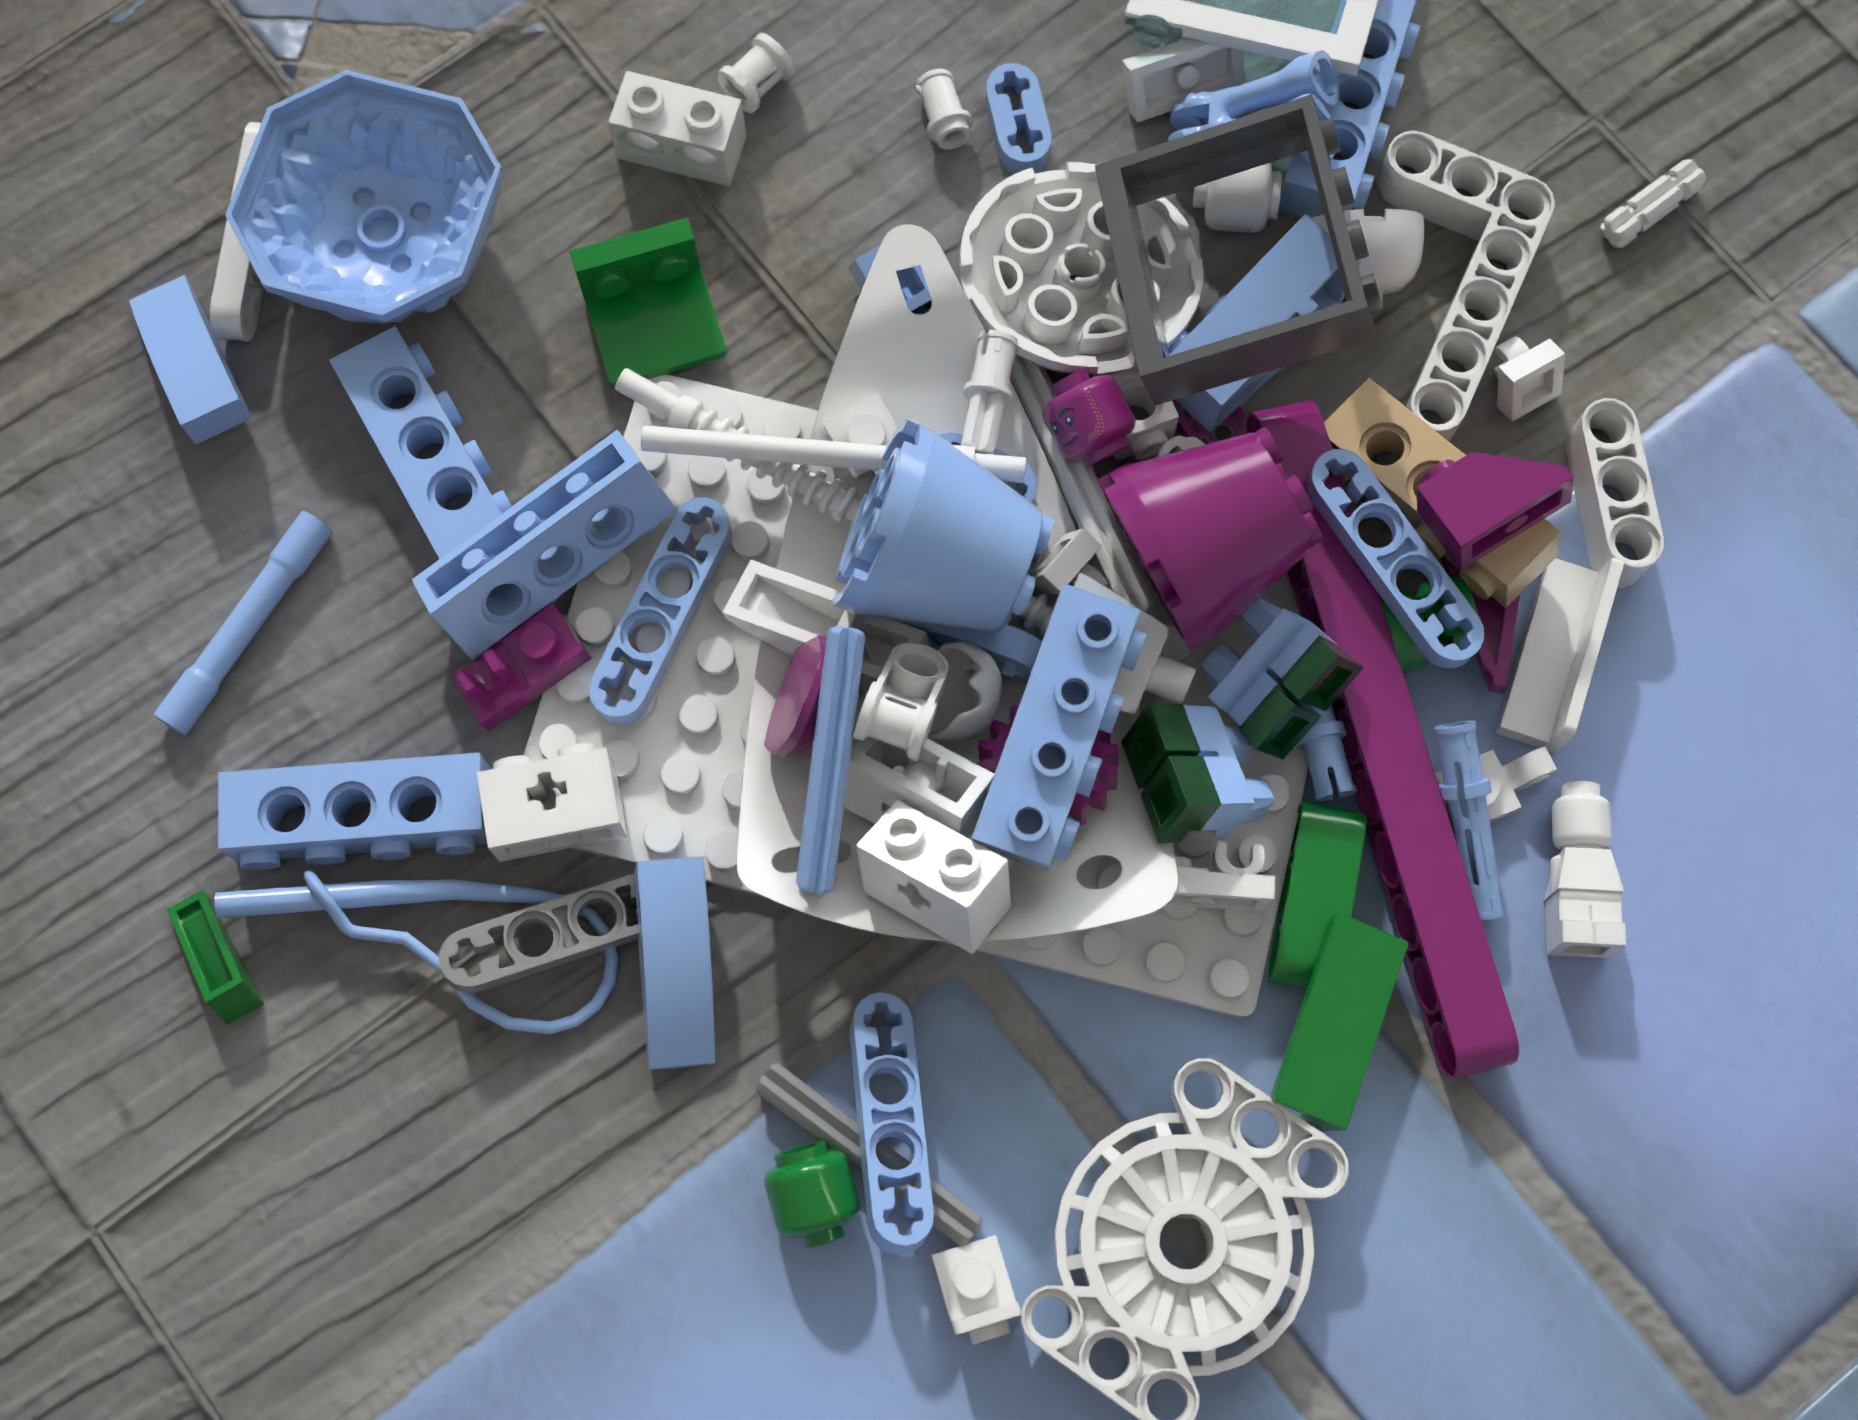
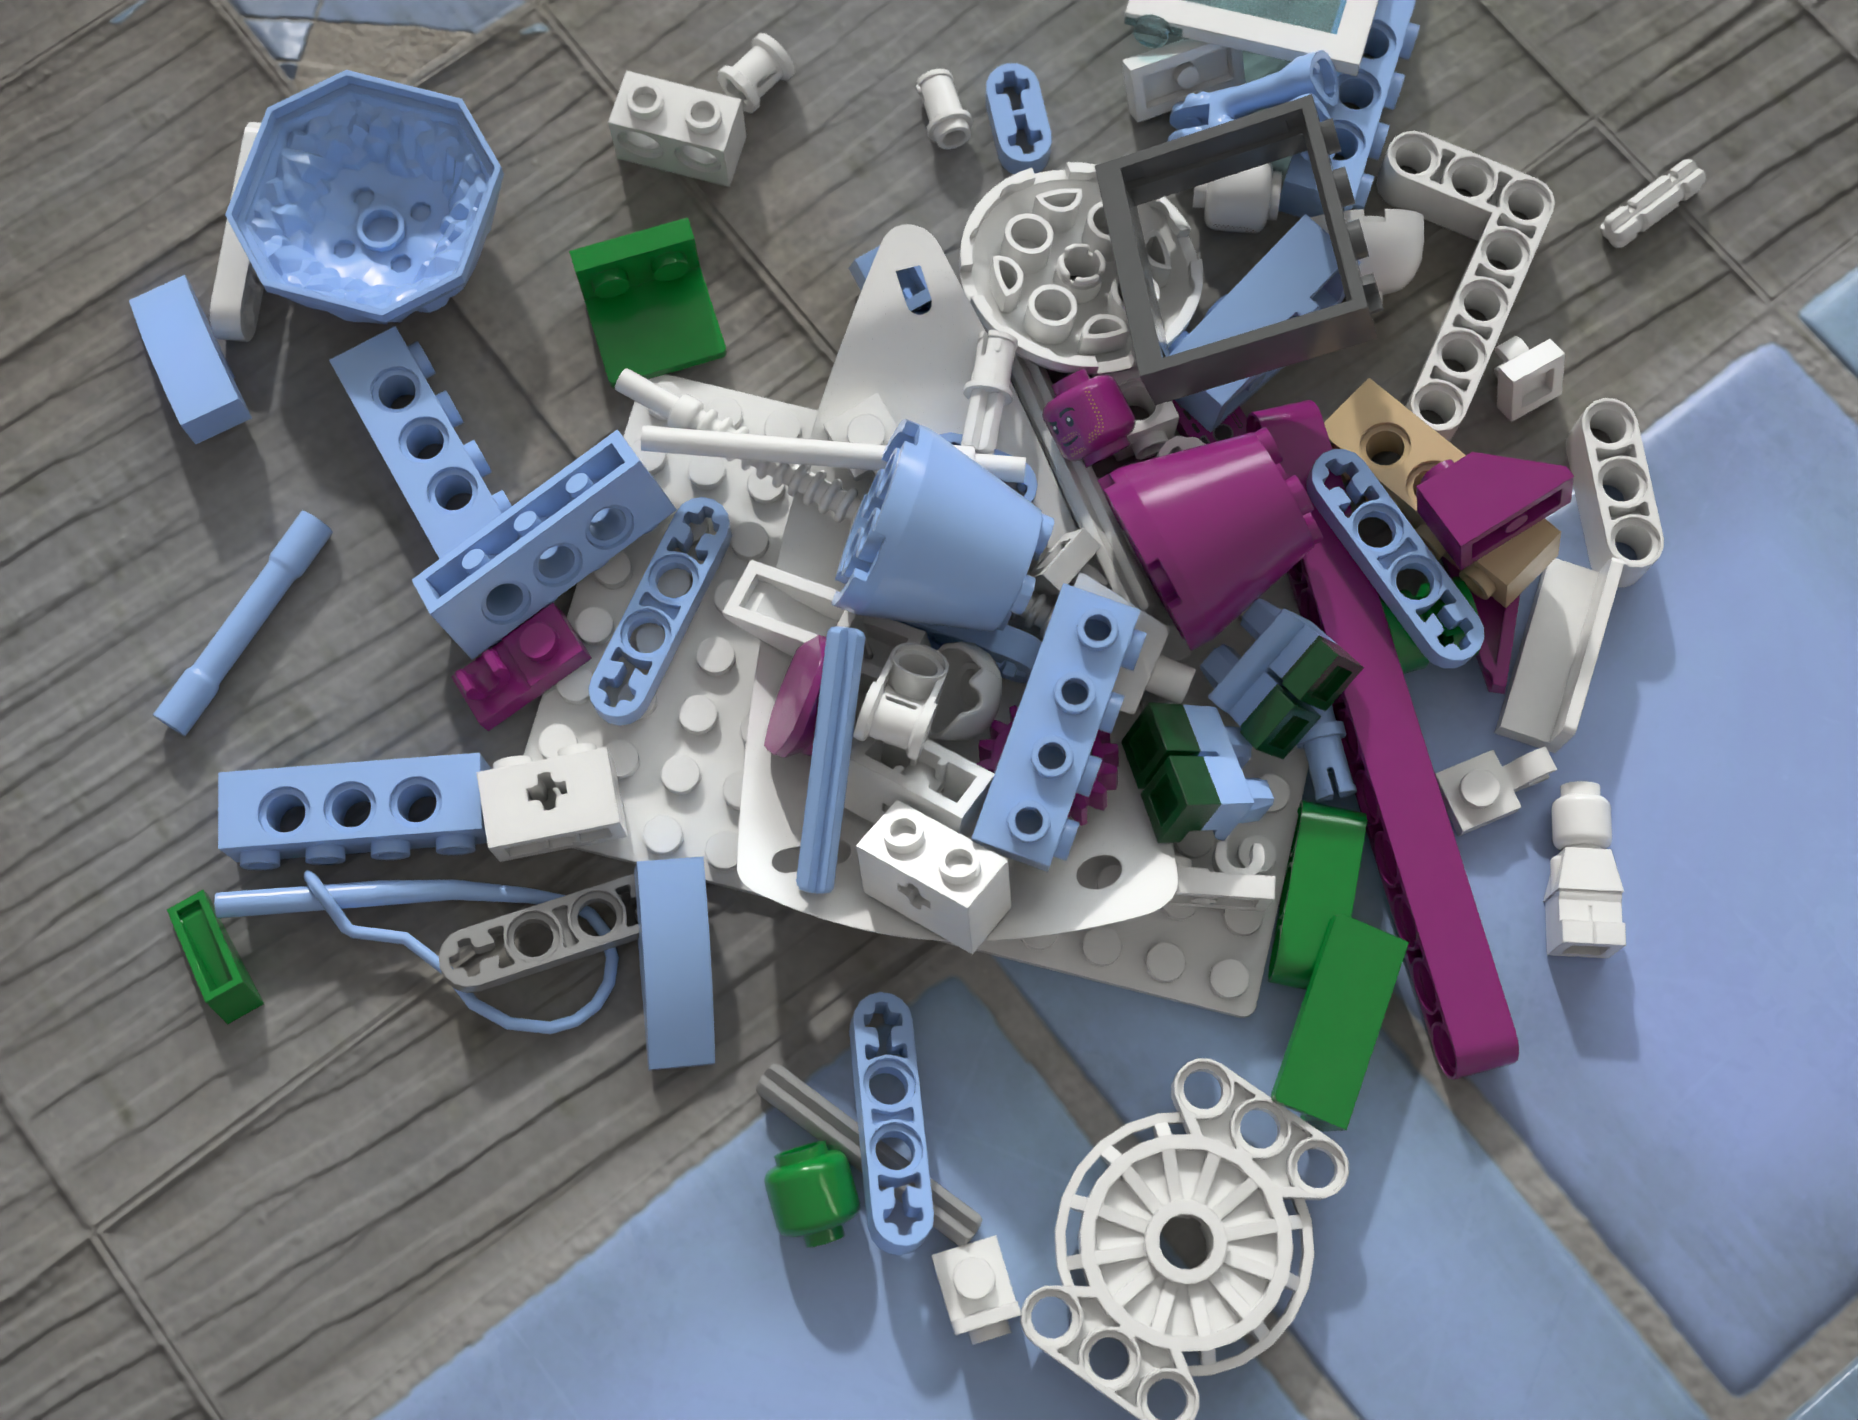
(1470, 818): light blue pin -> none

